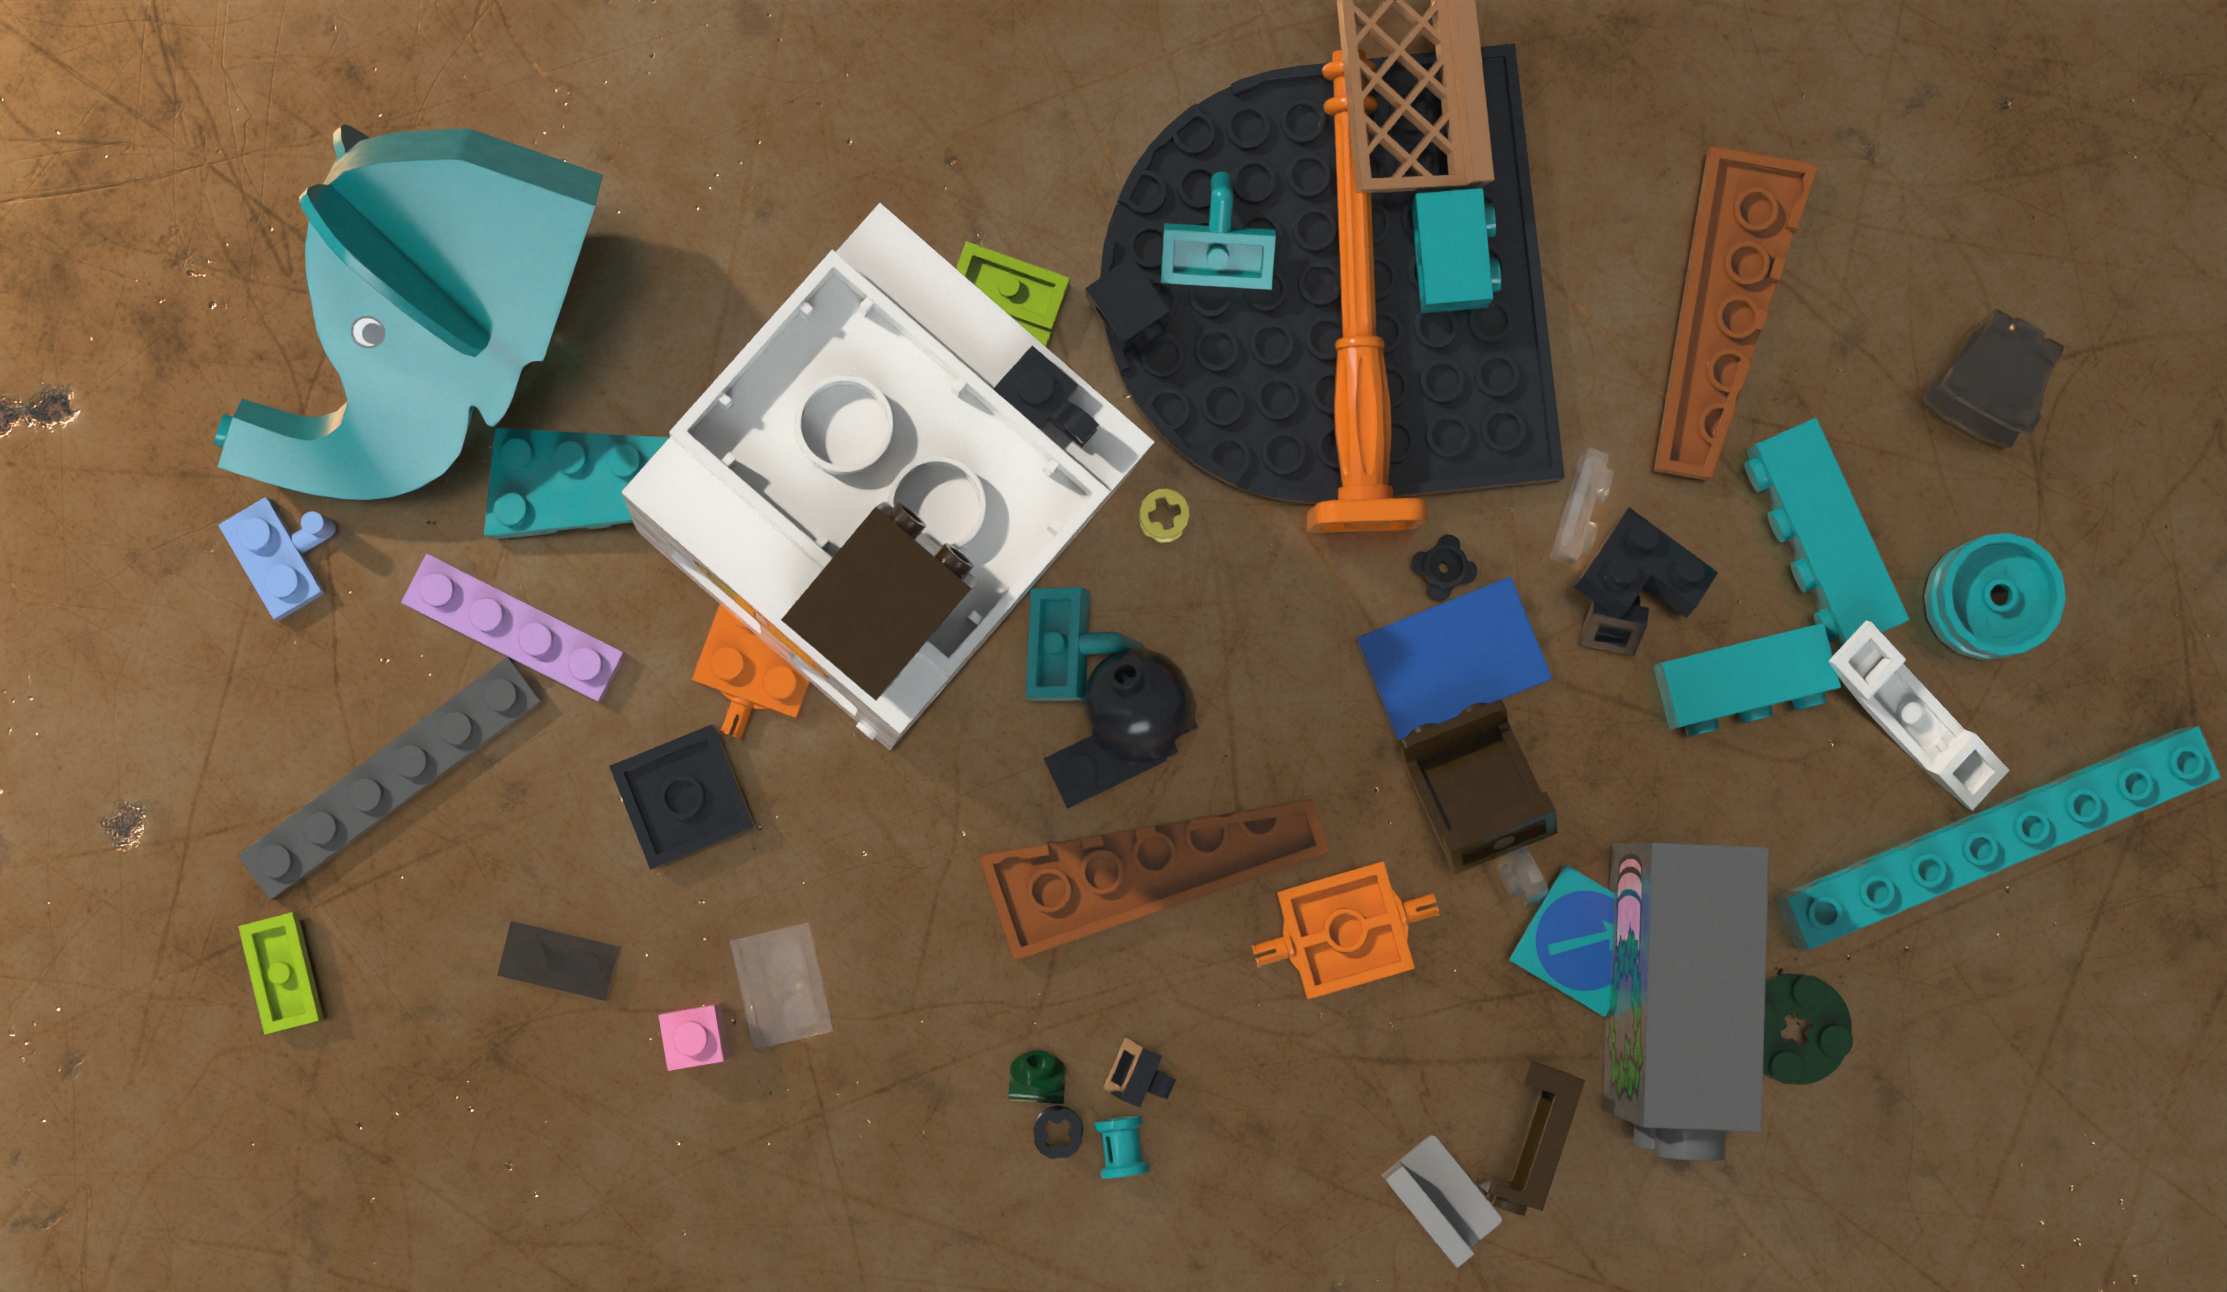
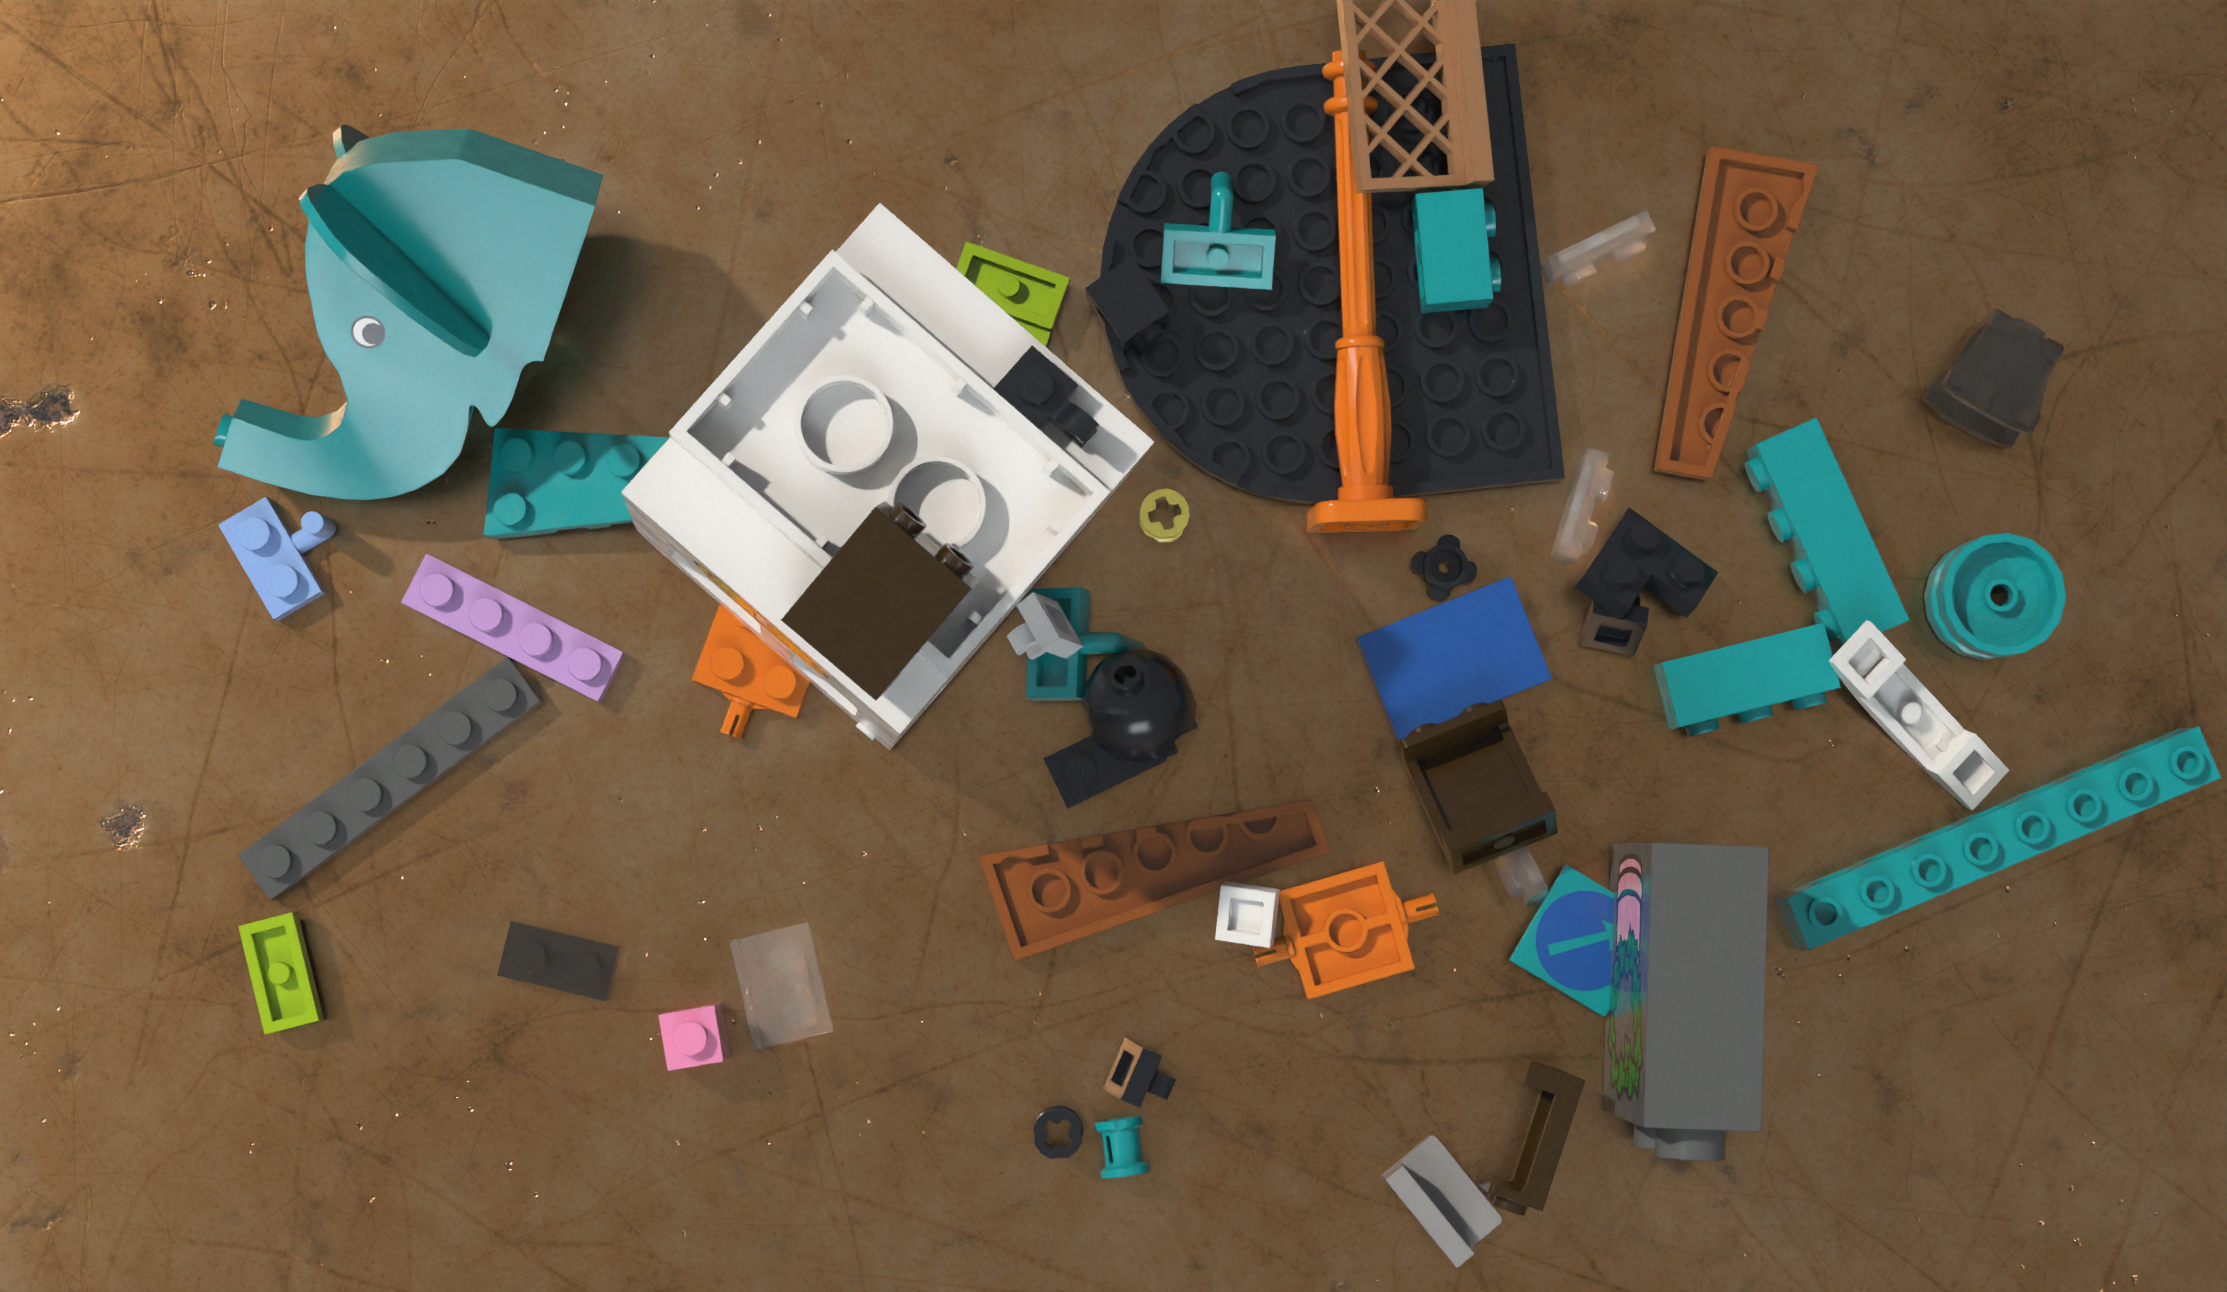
(682, 796): black plate -> none
(1037, 1078): dark green plate -> none
(1044, 629): none -> white tile
(1247, 914): none -> white tile
(1619, 241): none -> clear plate
(1825, 1040): dark green plate -> none

